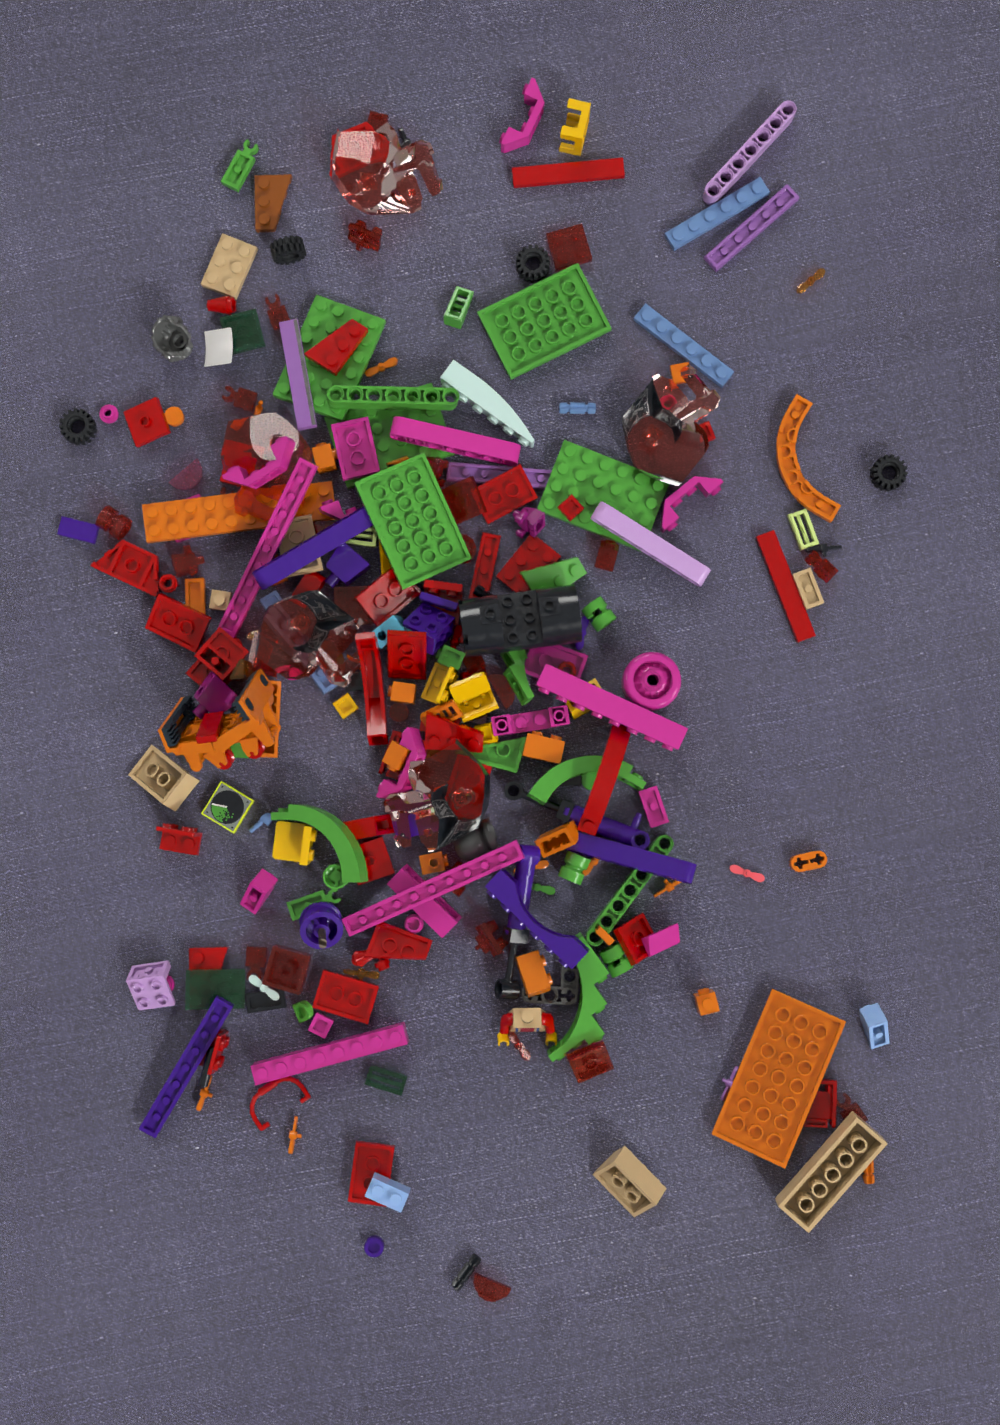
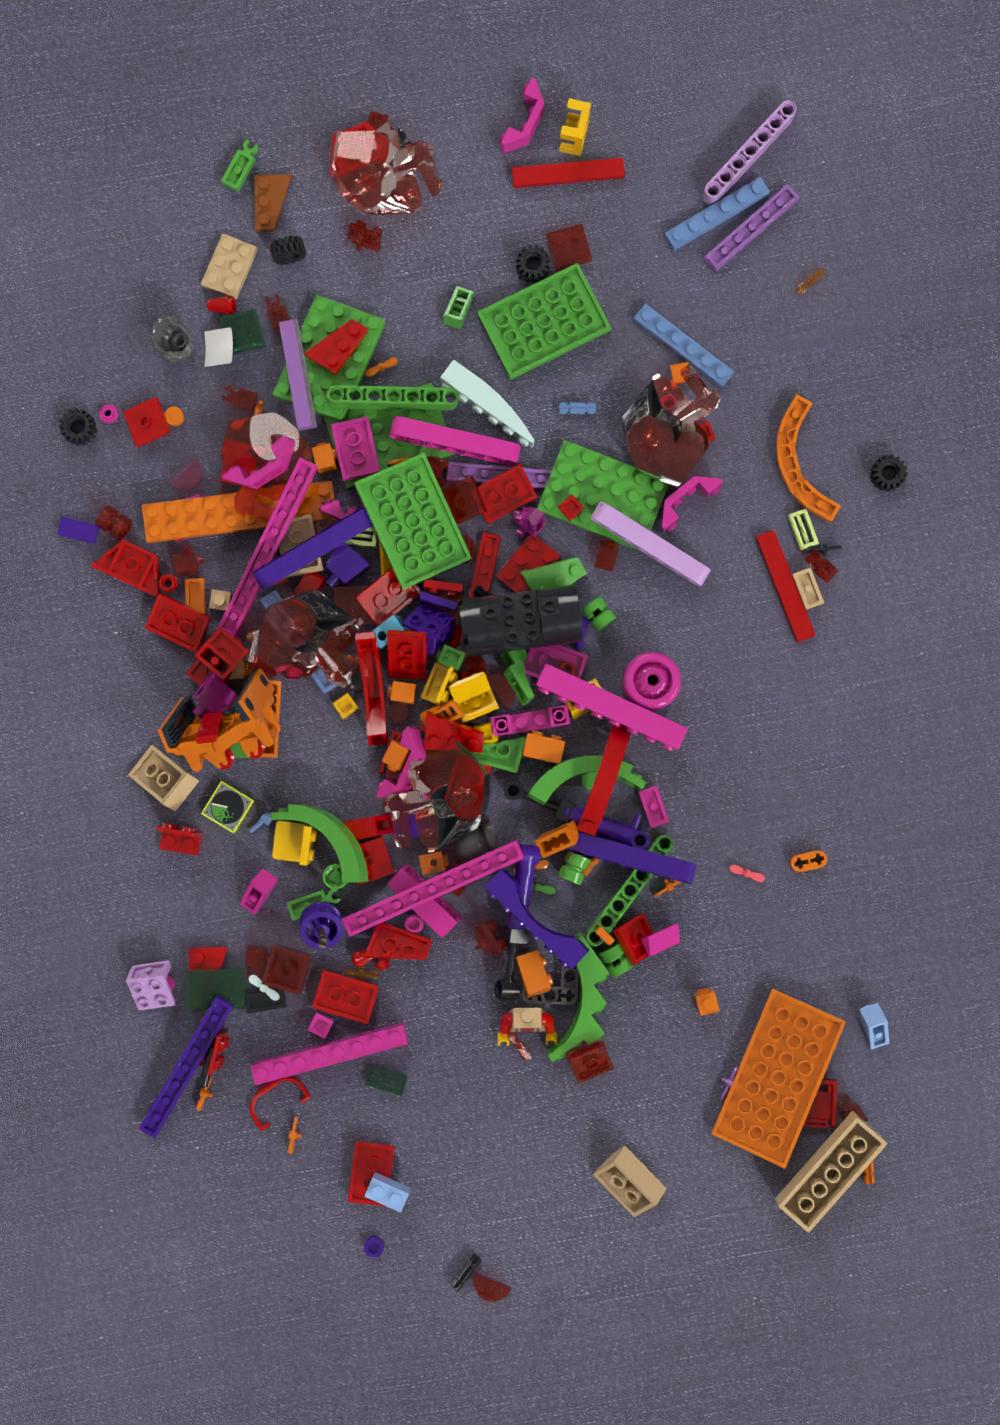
(303, 1010): bright green tile -> none

